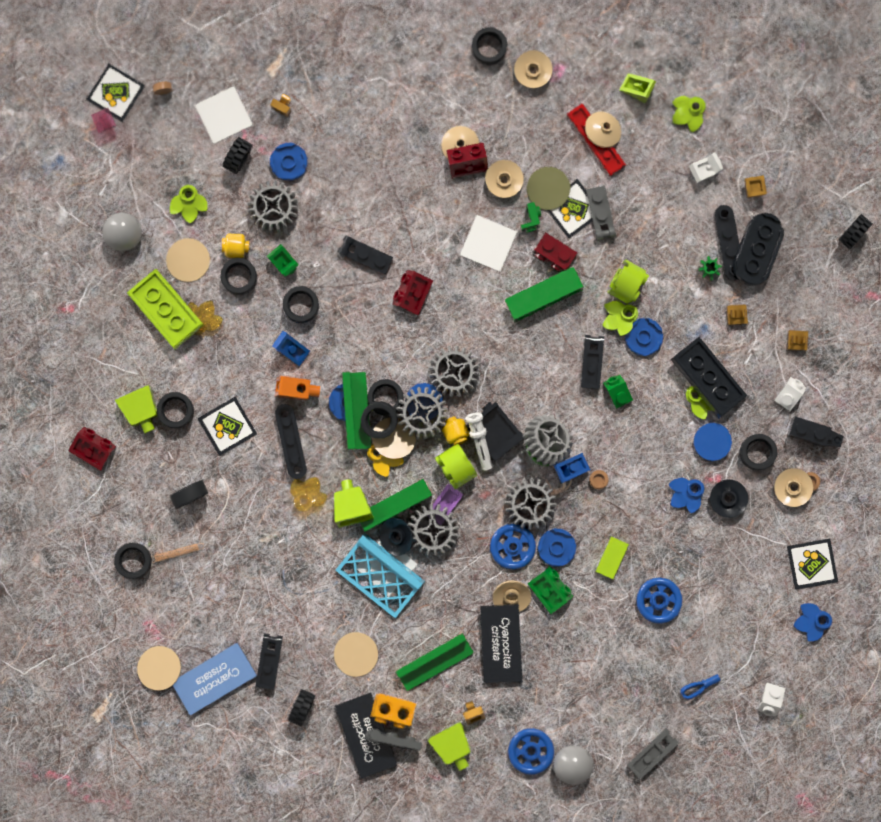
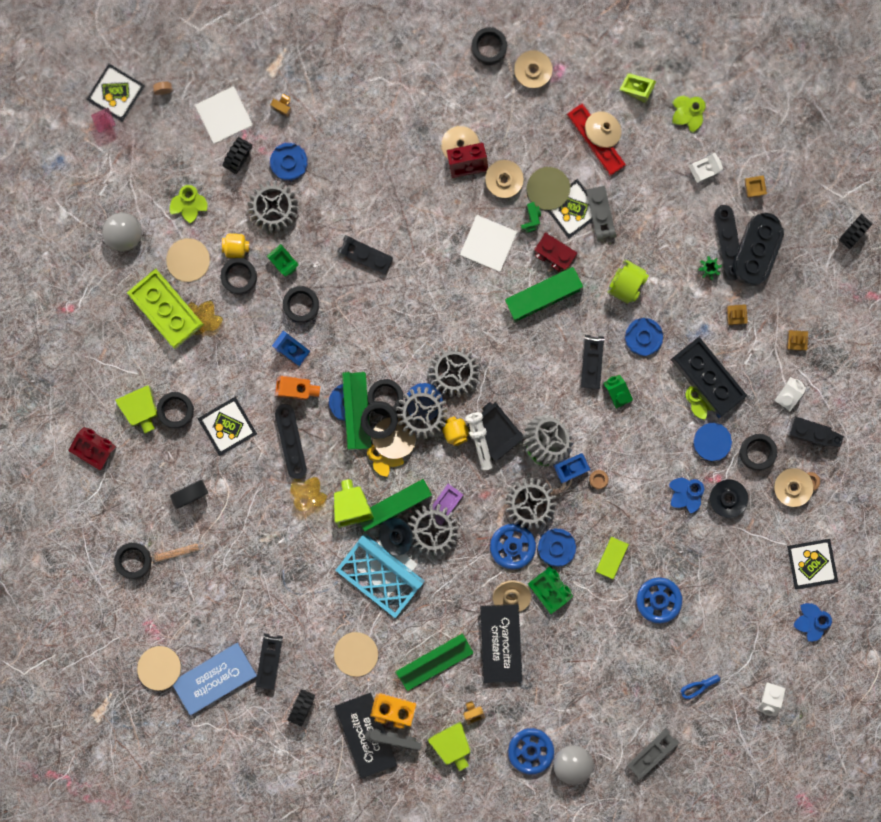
(412, 291): dark red bracket -> none
(456, 466): lime brick -> none
(617, 317): lime plate -> none

